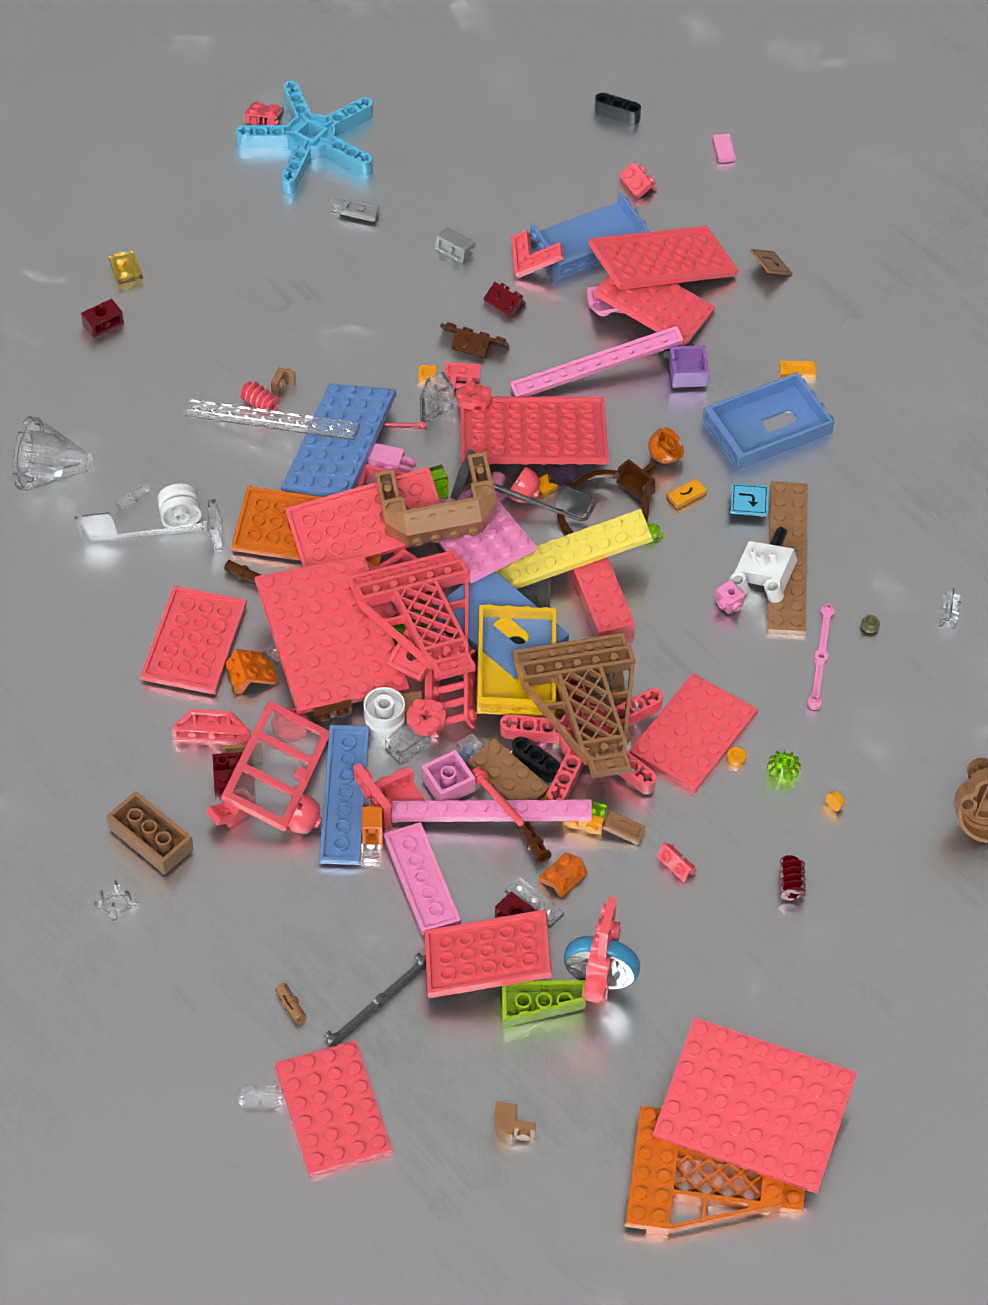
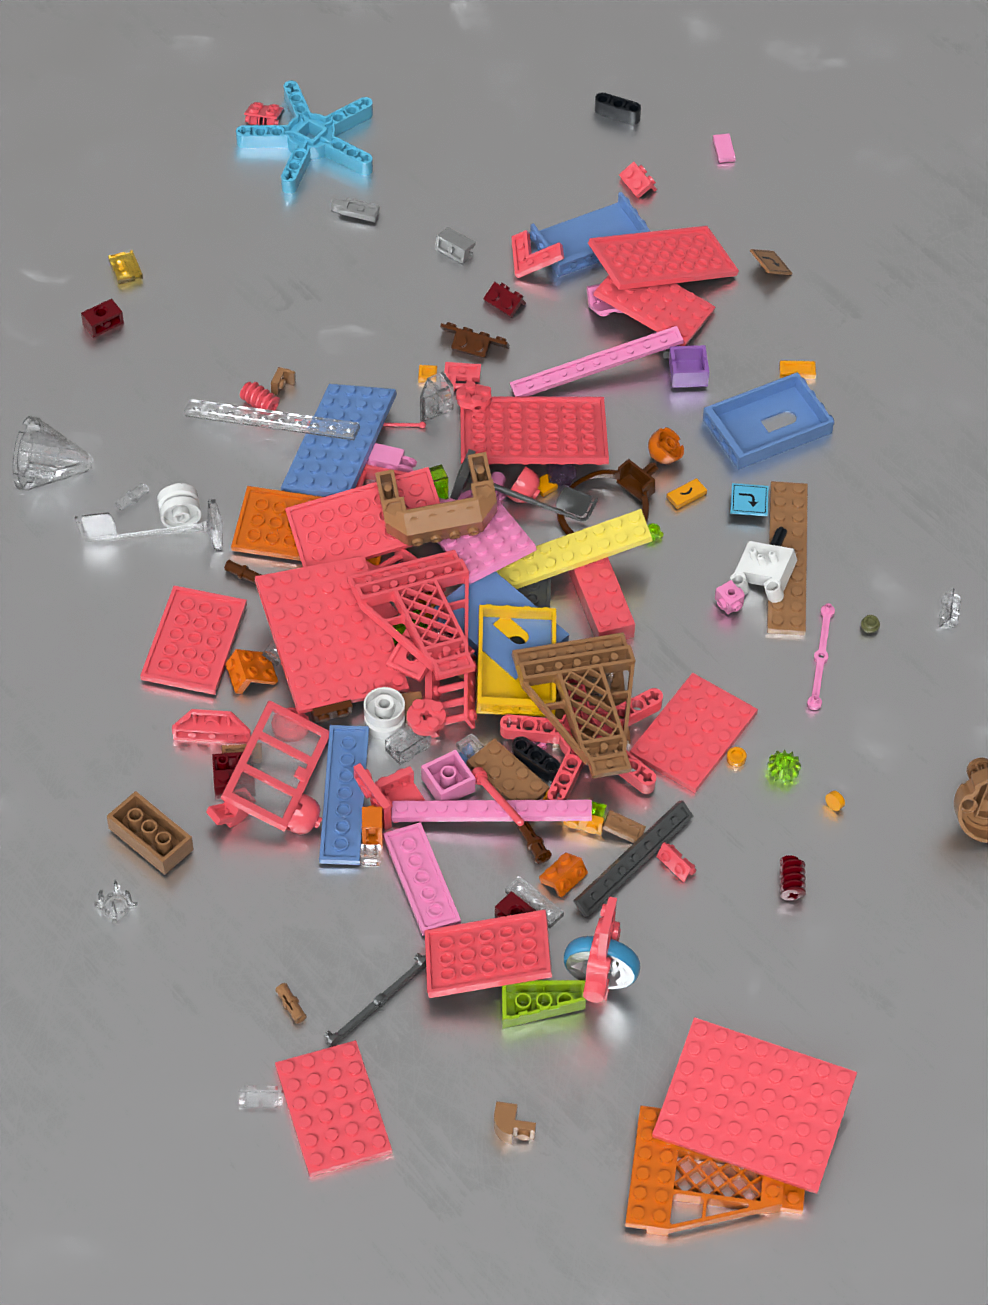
(633, 858): none -> dark grey plate

